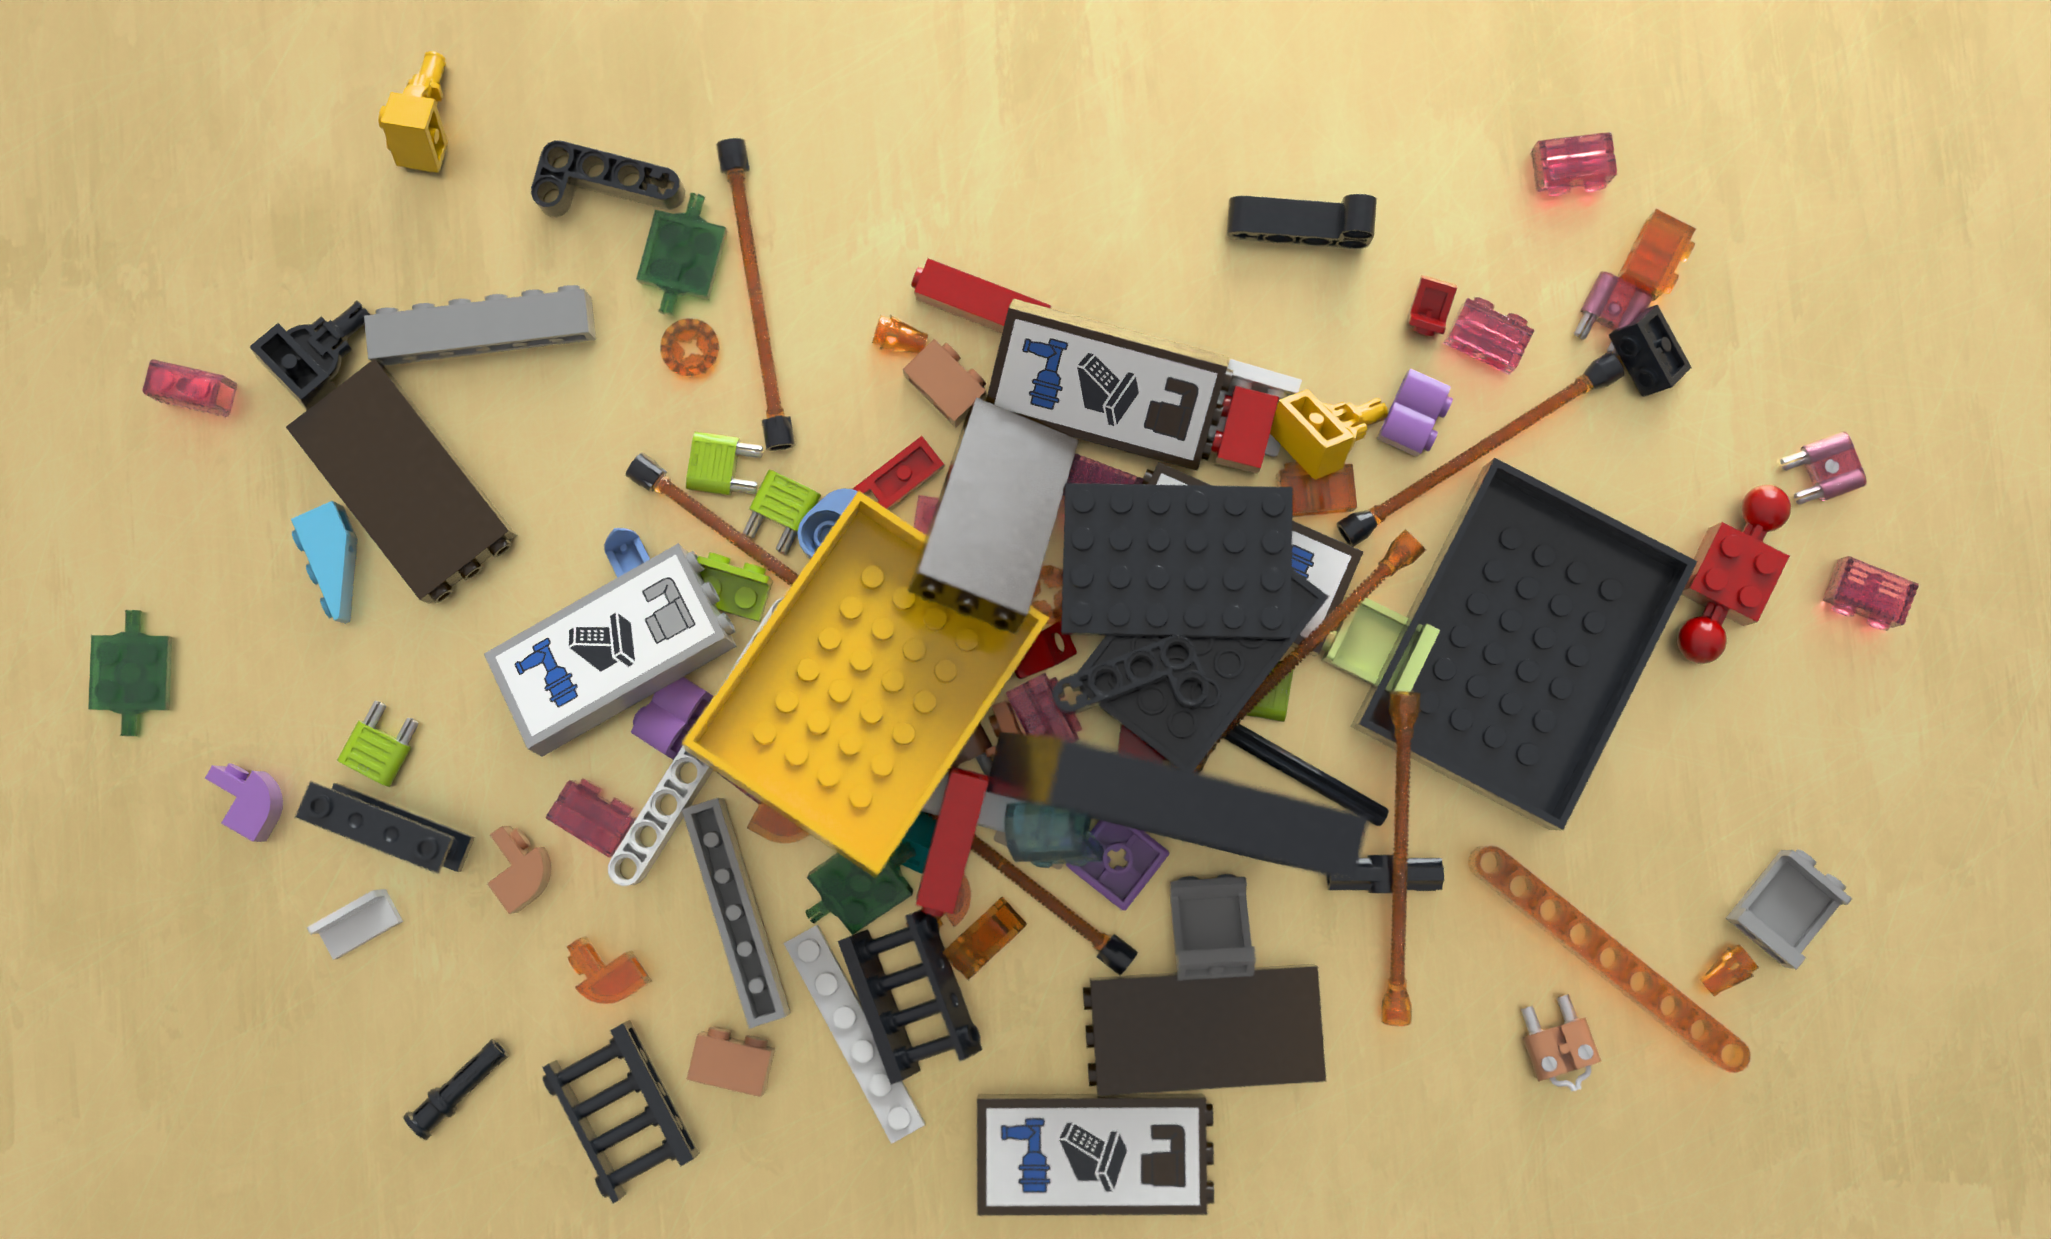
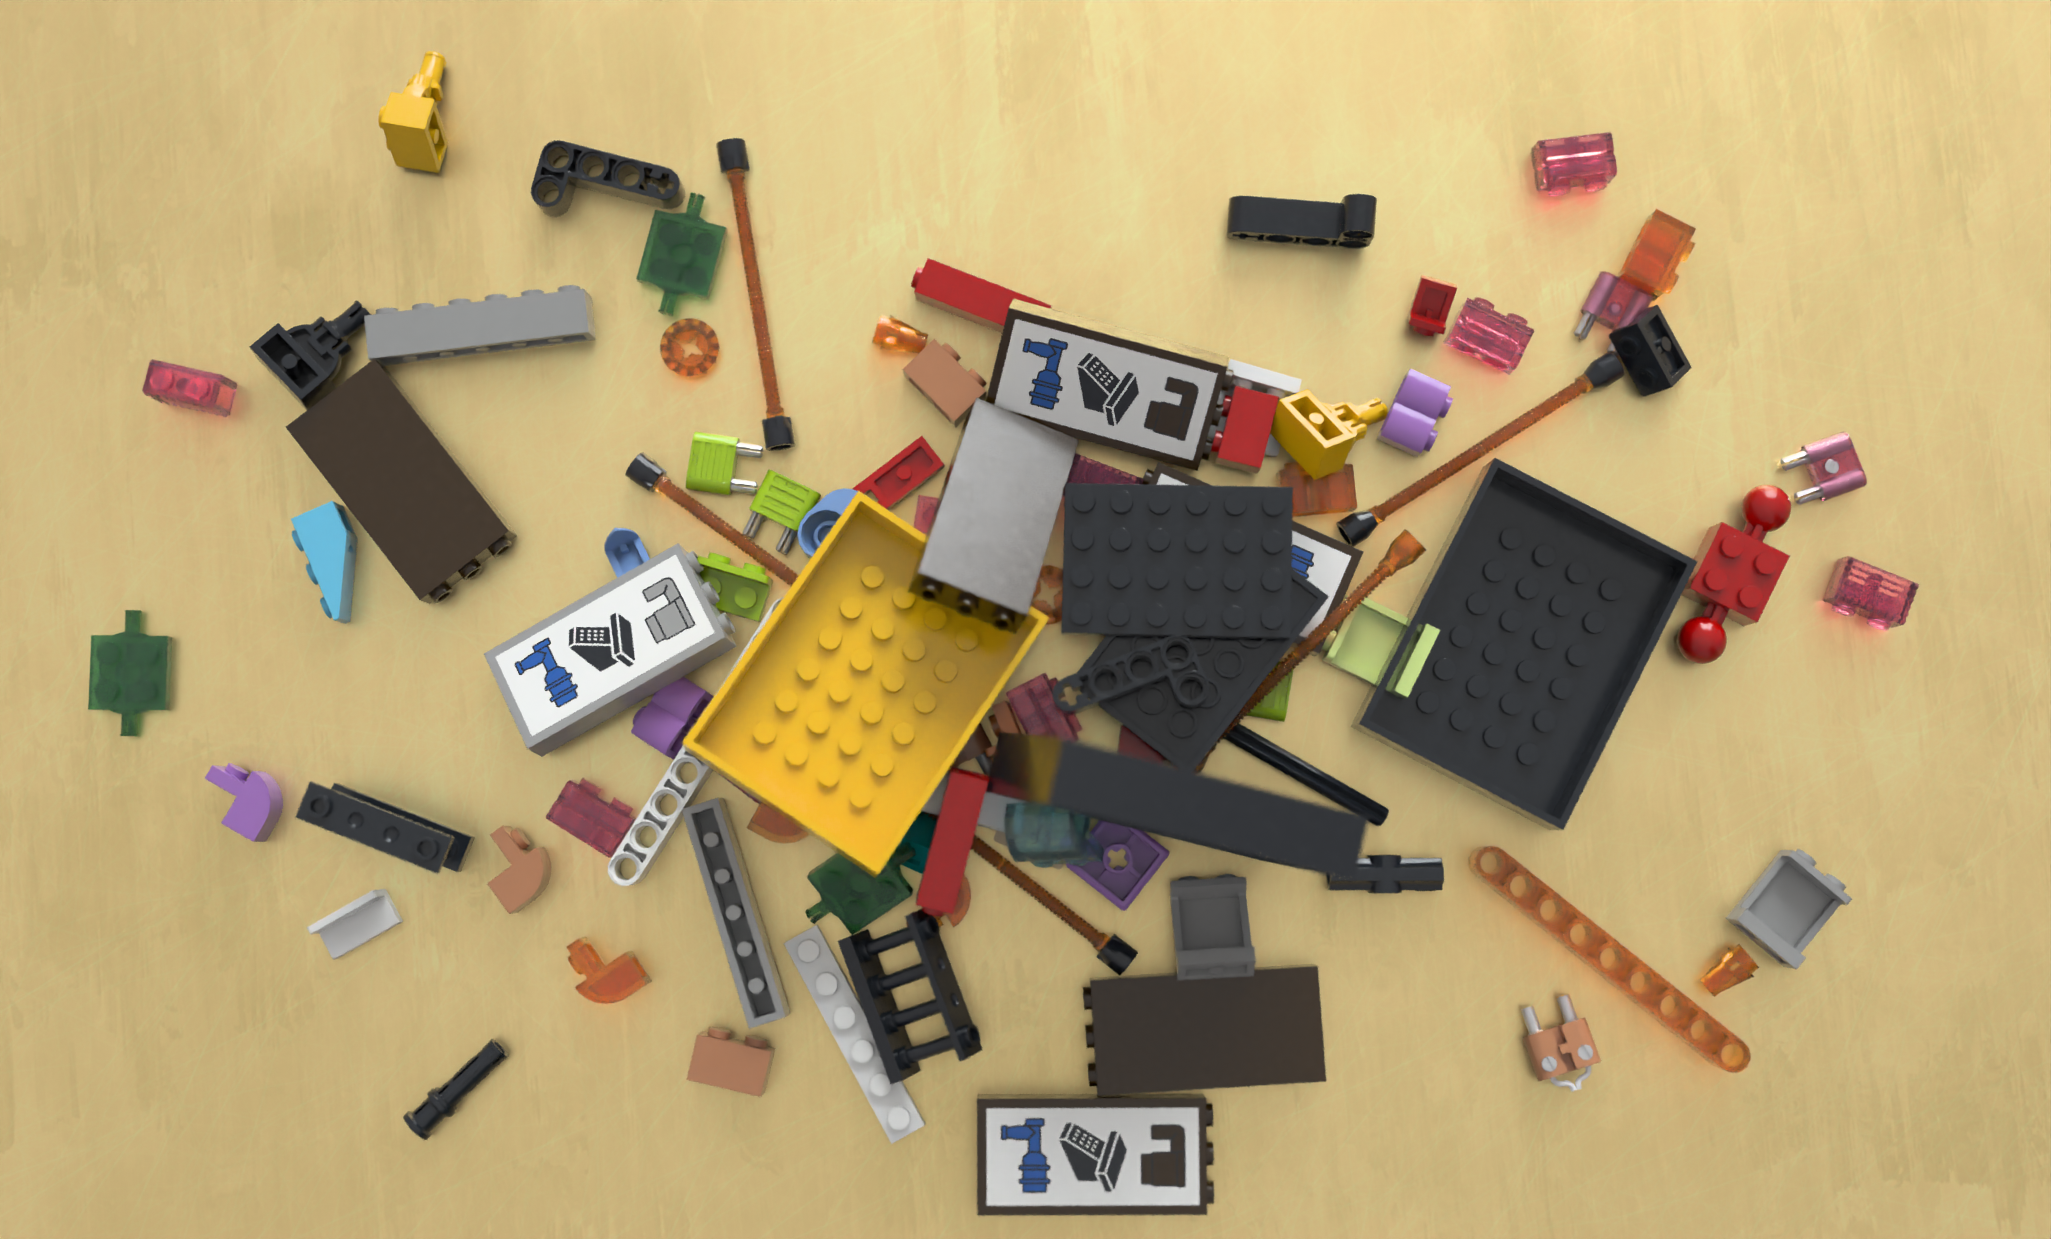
(374, 751): lime piece -> none
(659, 1111): black fence -> none
(984, 938): clear orange brick -> none
(1045, 652): red bracket -> none
(1396, 1004): clear orange hose -> none

